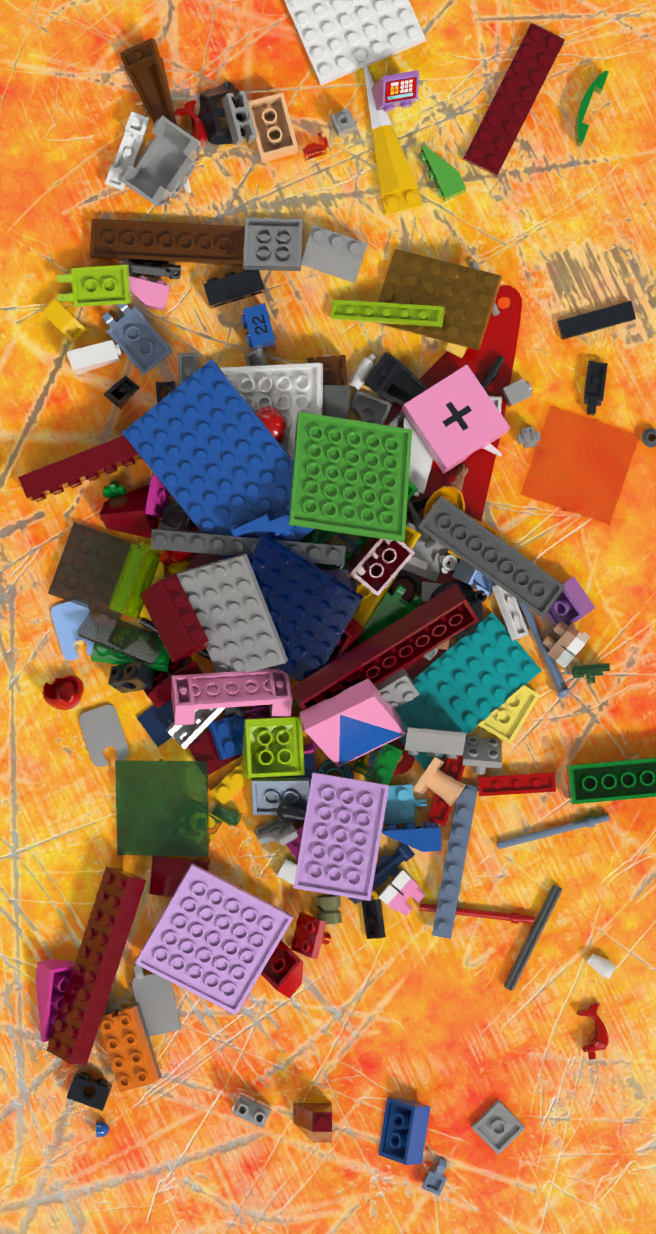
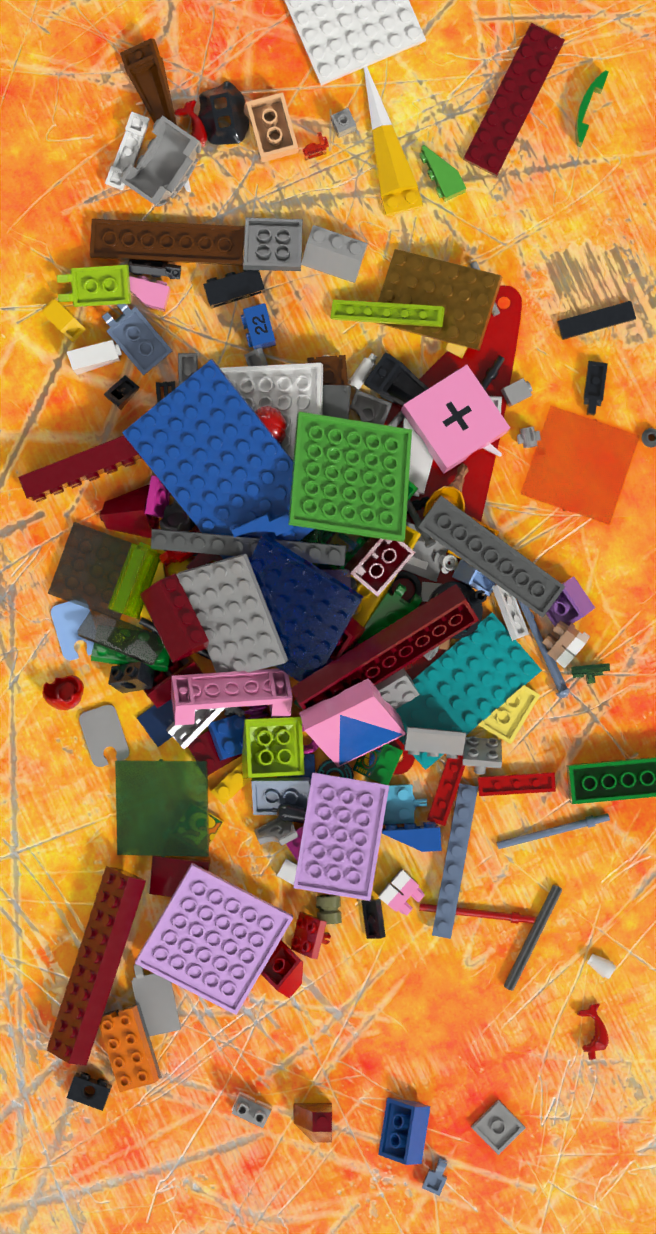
(51, 984): dark pink wedge -> none
(101, 1129): blue hinge -> none
(114, 490): green plant -> none
(228, 815): clear green cone -> none
(243, 111): light grey piece -> none
(388, 866): dark blue piece -> none
(396, 91): slope -> none
(439, 782): light nougat plant -> none

